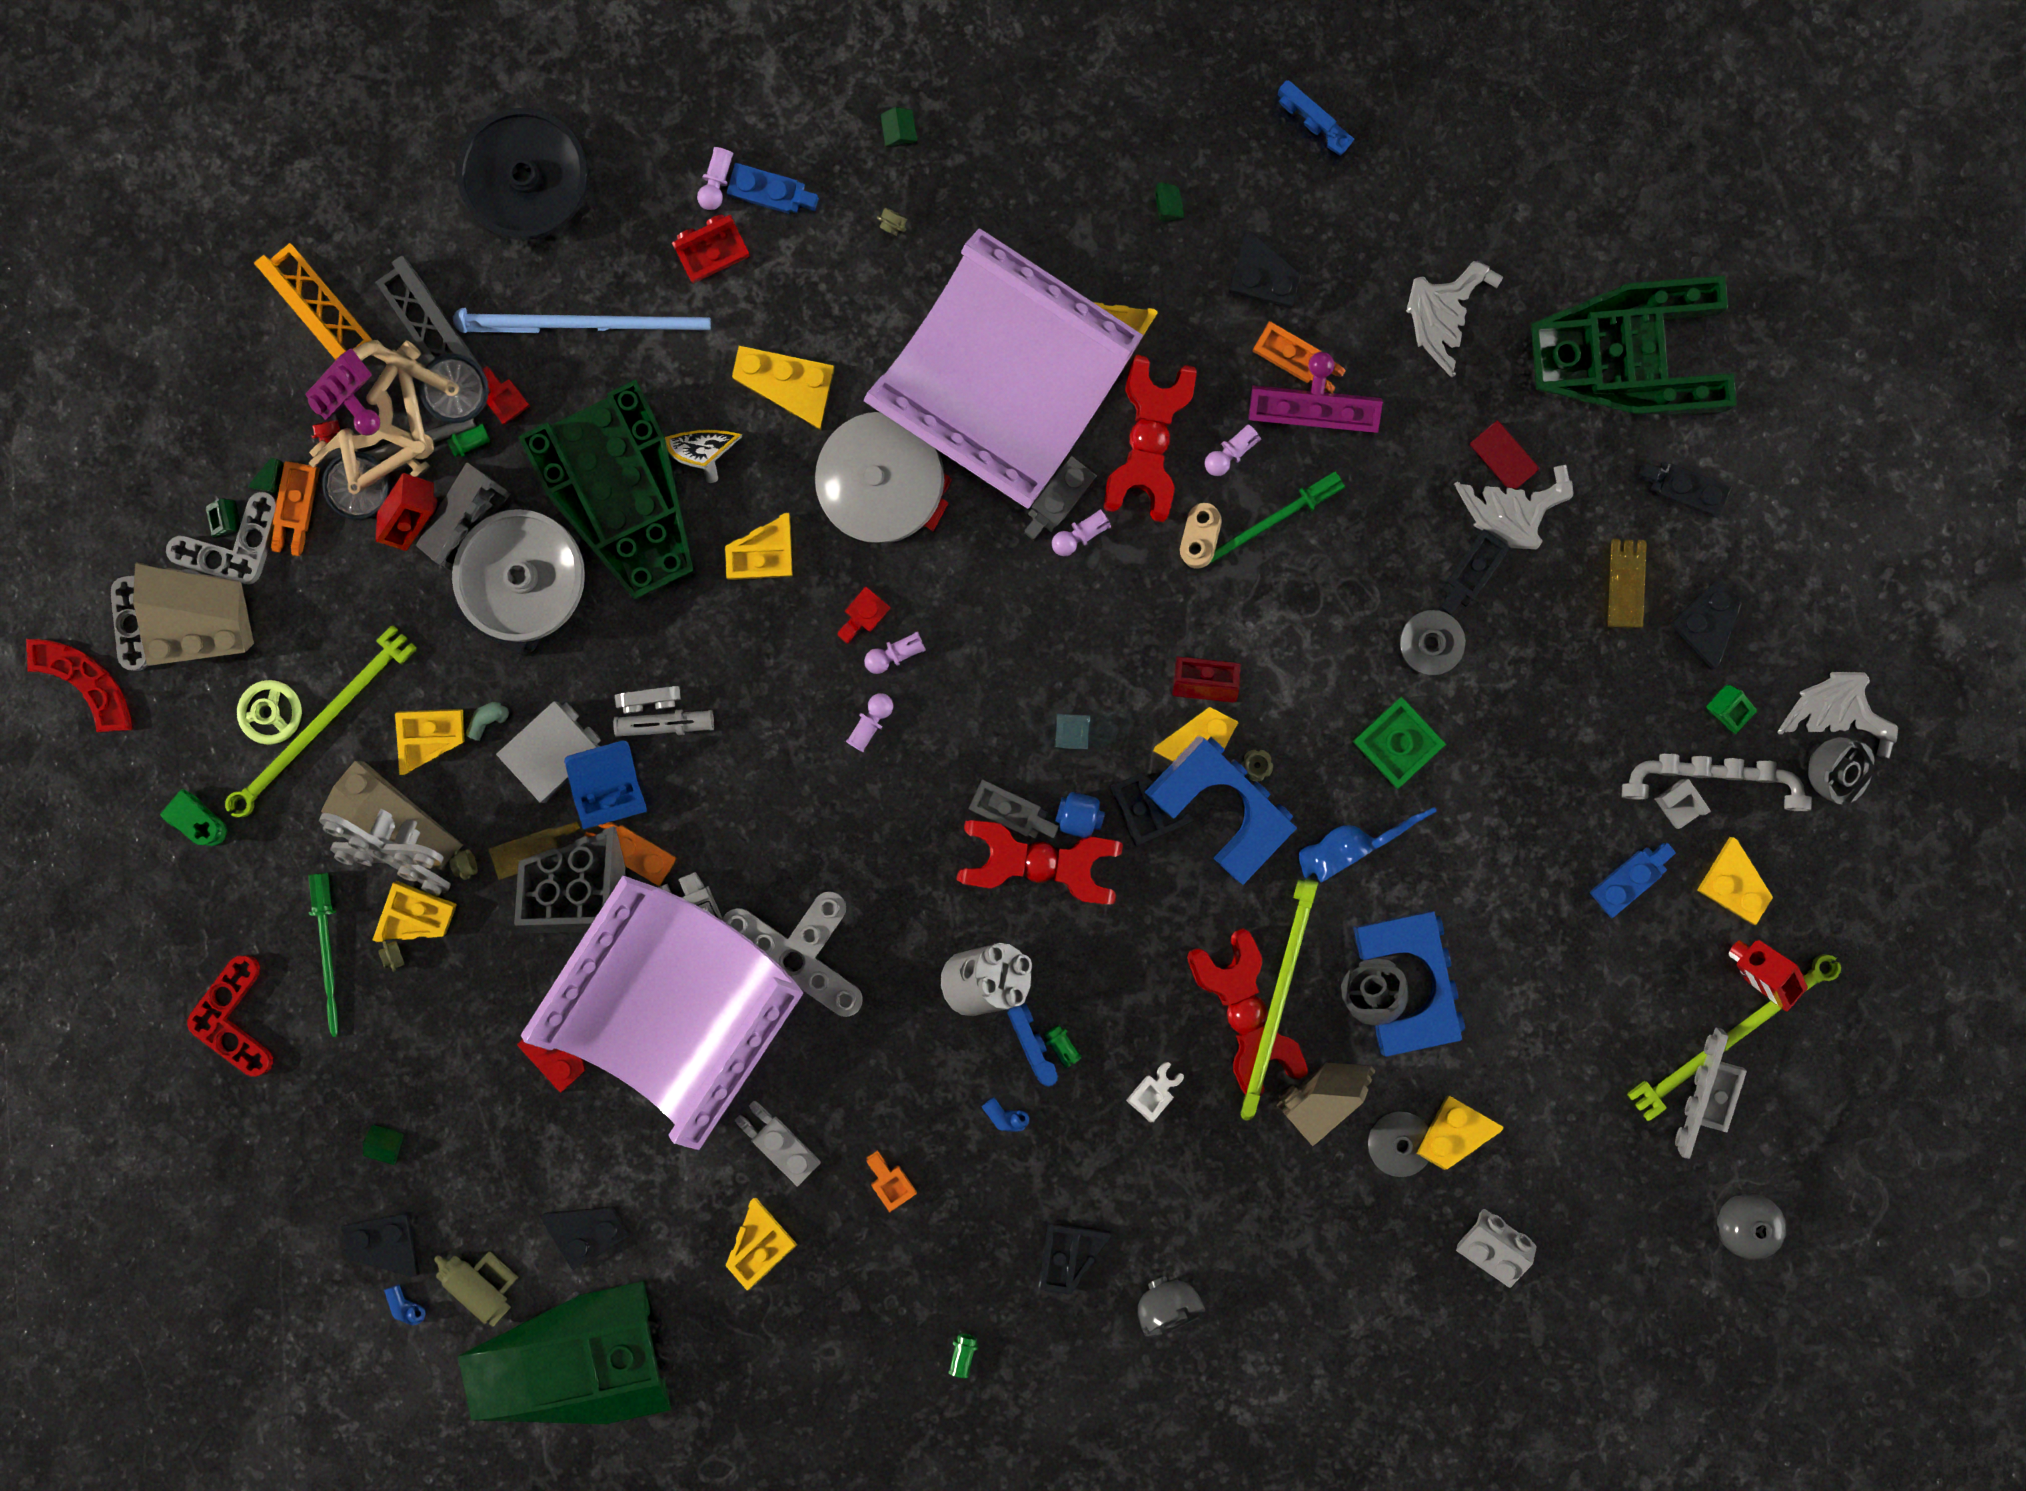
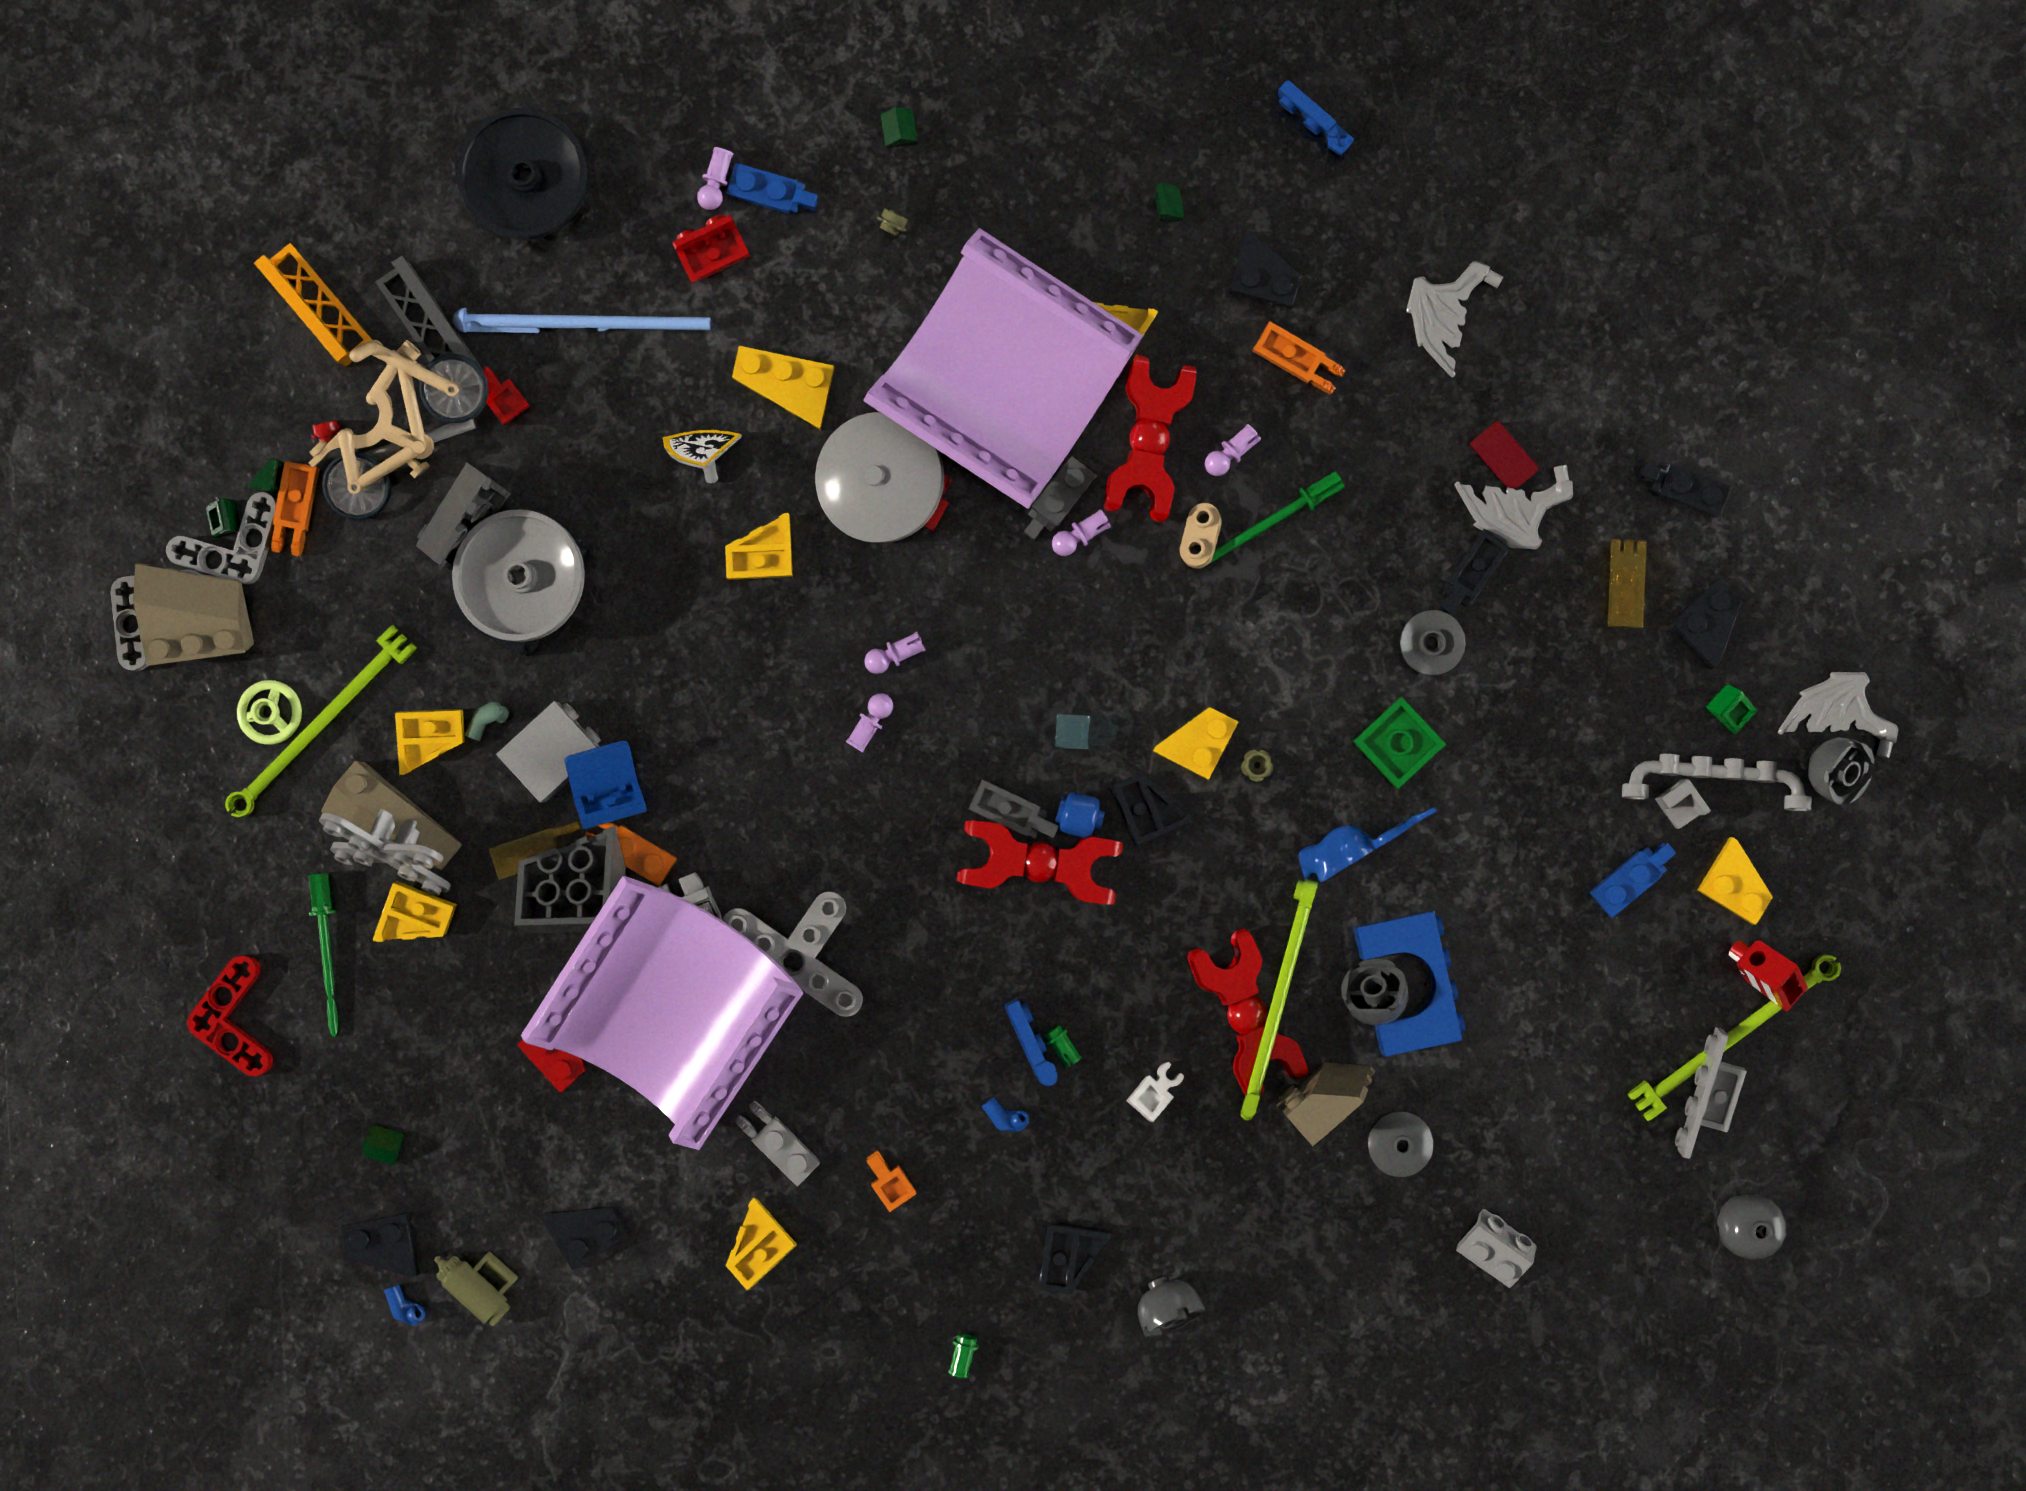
(88, 676): red tile -> none
(190, 817): green piece -> none
(338, 388): magenta plate -> none
(391, 955): olive plate -> none
(405, 511): red brick -> none
(463, 864): olive plate -> none
(468, 440): green pin -> none
(570, 1364): dark green wedge -> none
(616, 487): dark green wedge -> none
(634, 701): light grey plate -> none
(702, 721): light grey pin -> none
(865, 612): red plate -> none
(986, 979): light grey cylinder -> none
(1206, 679): dark red slope -> none
(1263, 823): blue arch -> none
(1316, 406): magenta plate -> none
(1456, 1133): yellow wing -> none
(1616, 349): dark green wedge -> none

